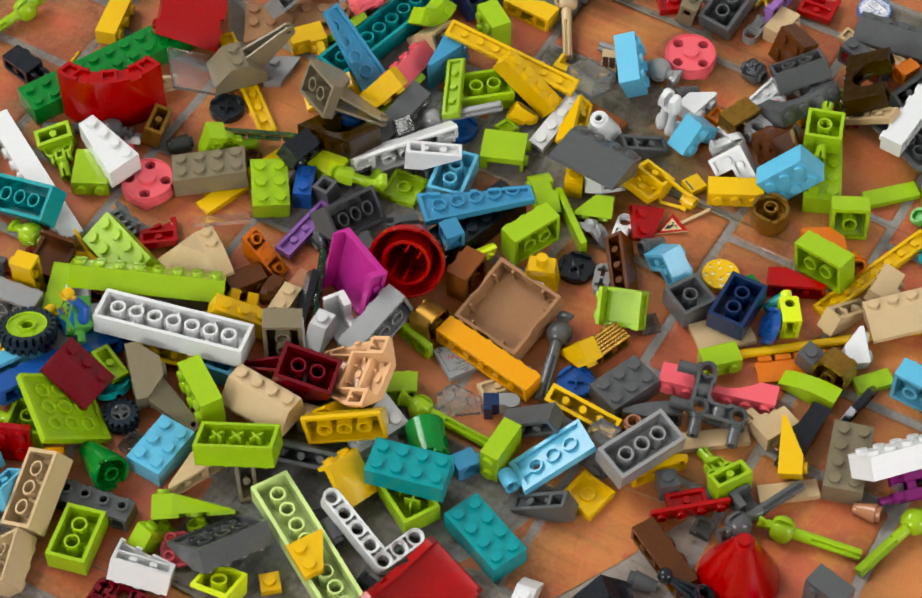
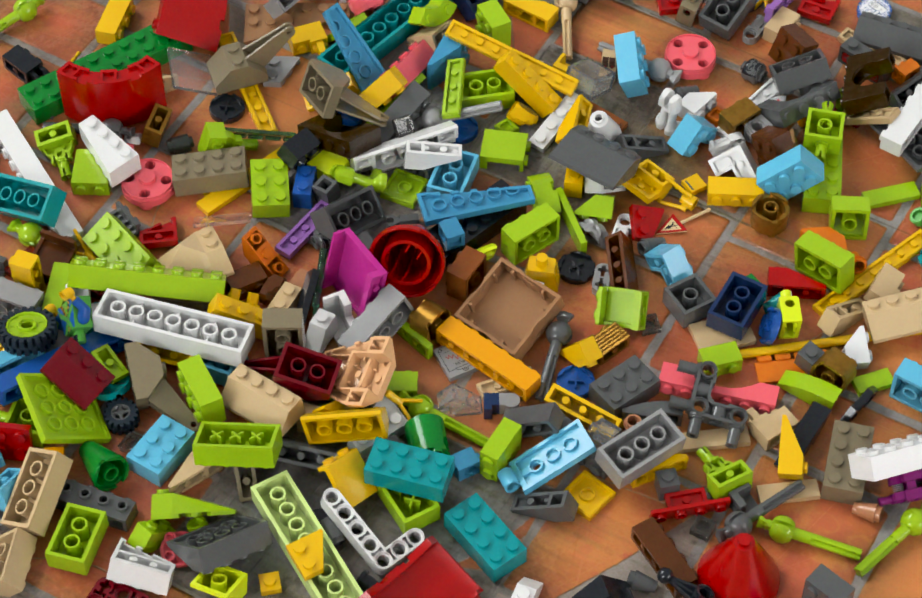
(253, 154): reddish brown tile -> none
(399, 401): none -> yellow plant
(717, 273): yellow tile -> none

